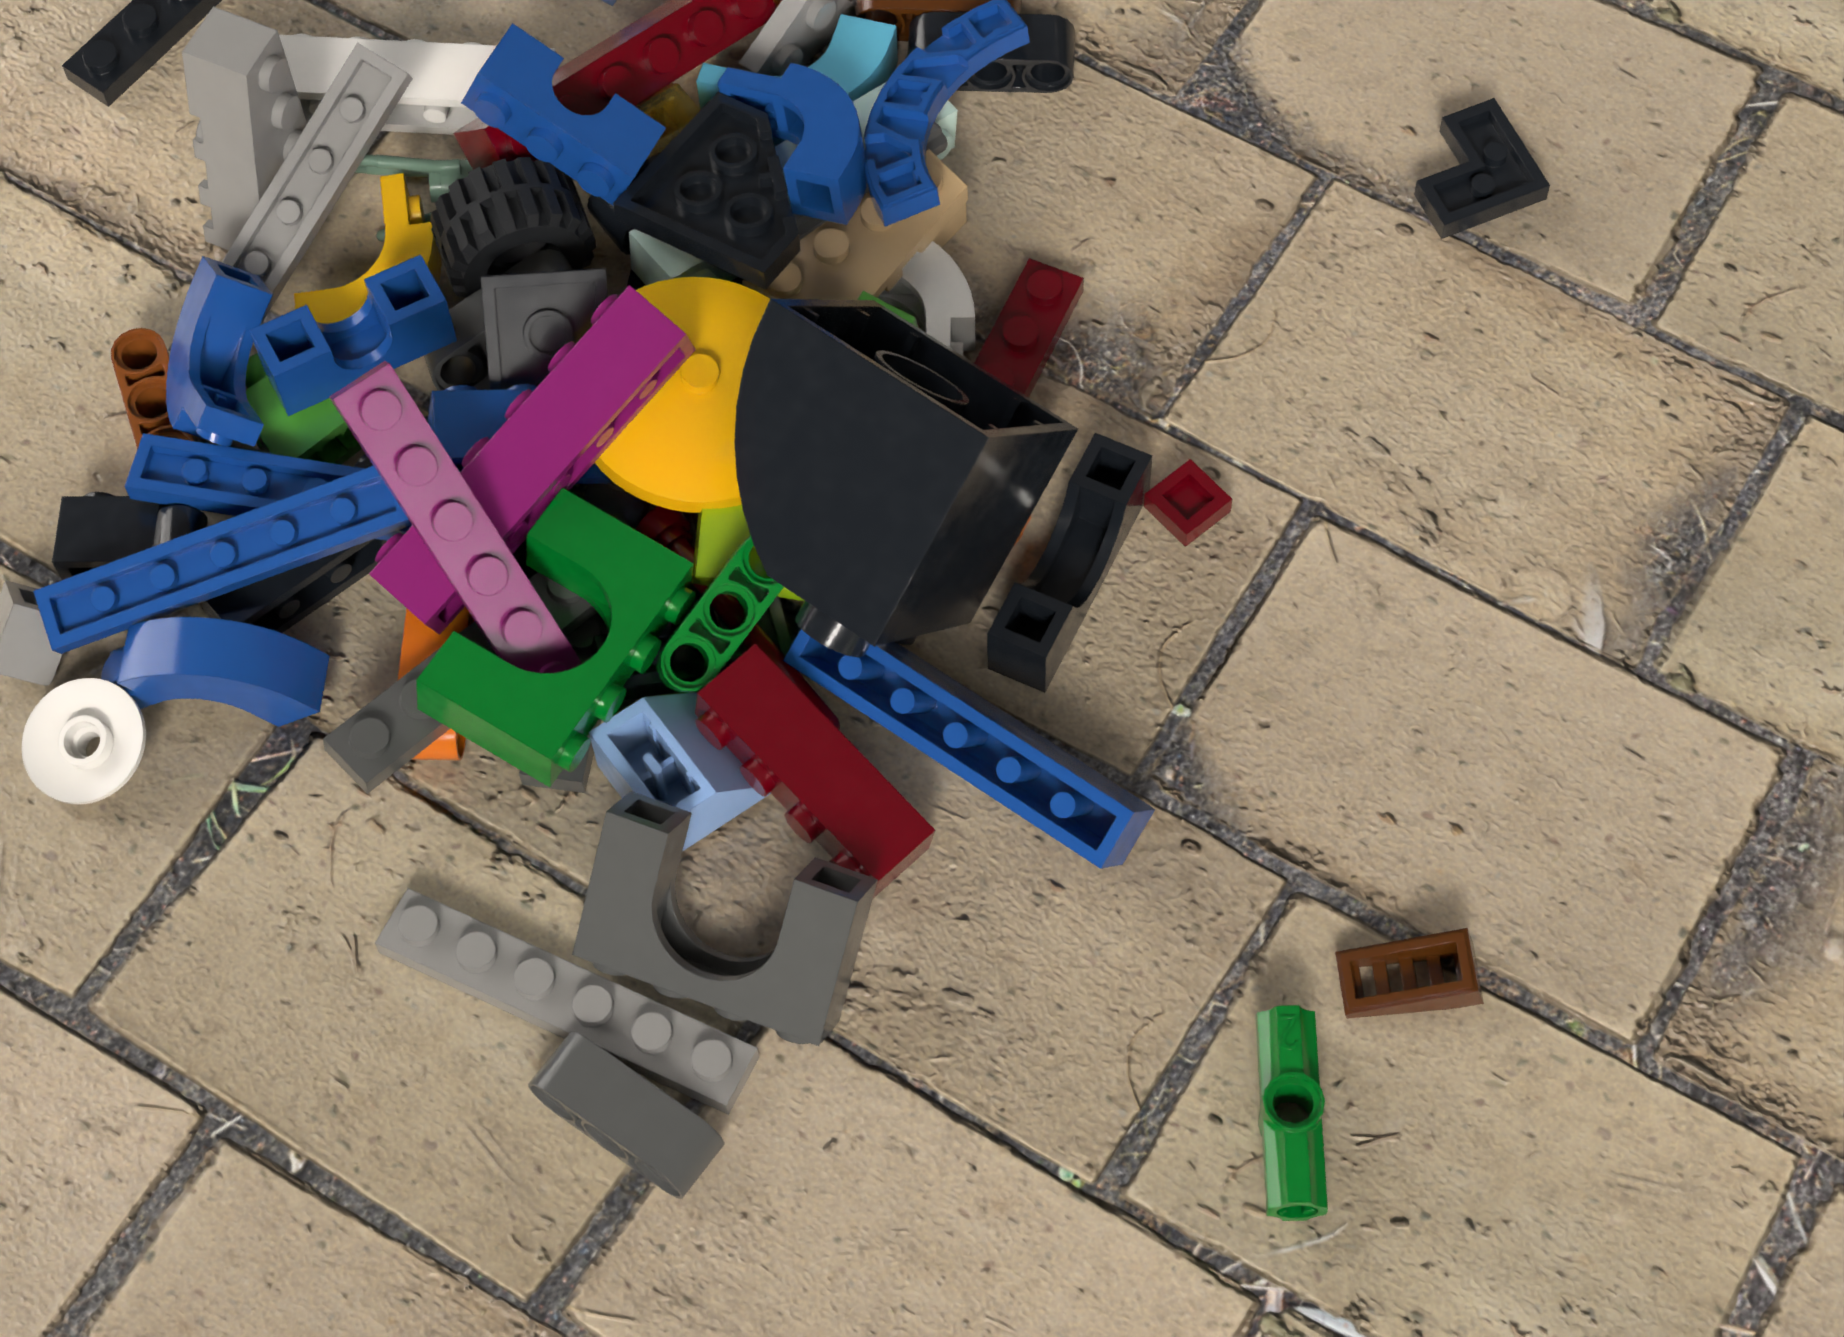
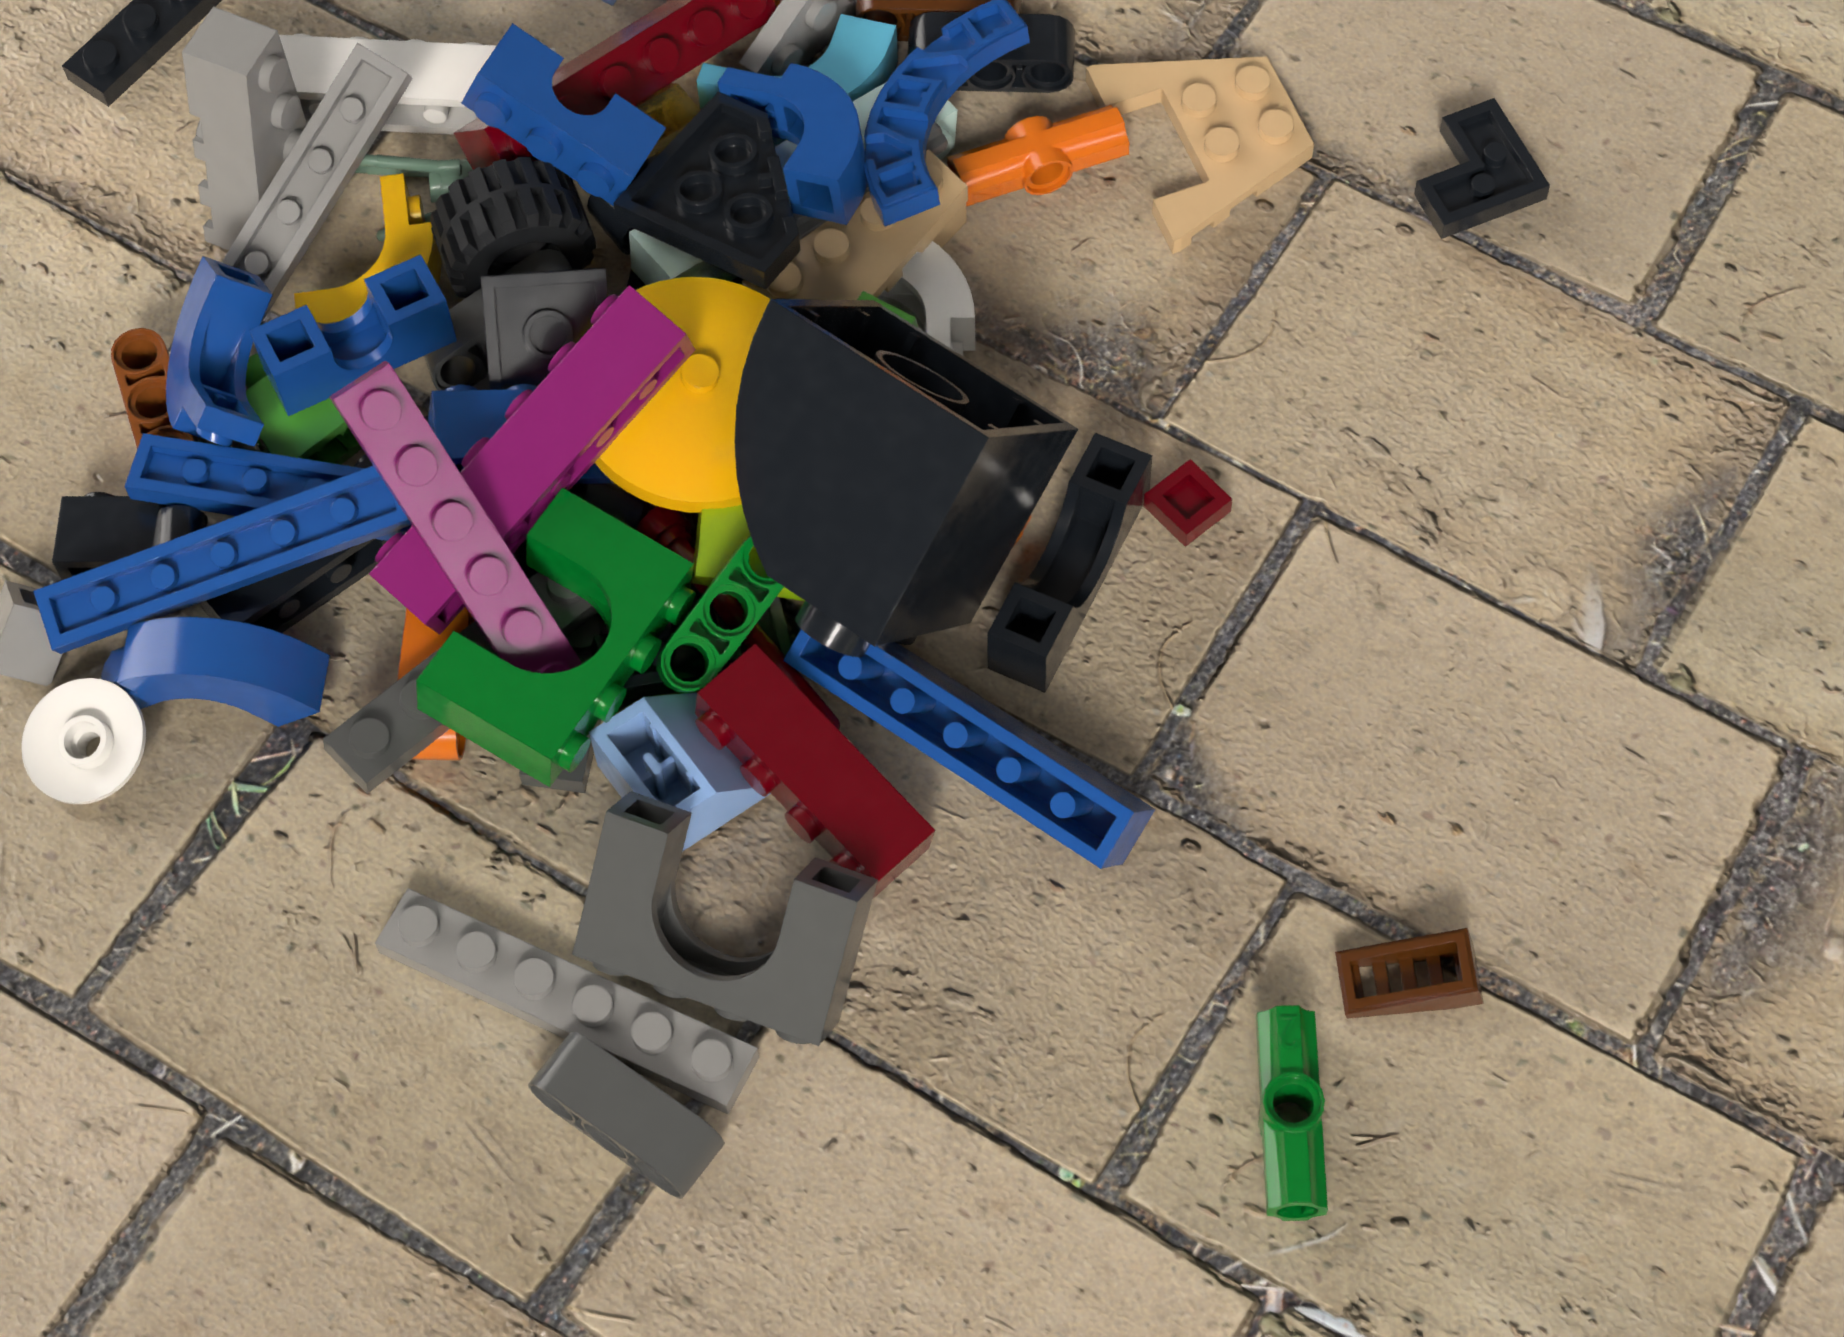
(1030, 325): dark red plate -> none
(1041, 154): none -> orange piece
(1230, 122): none -> tan wing

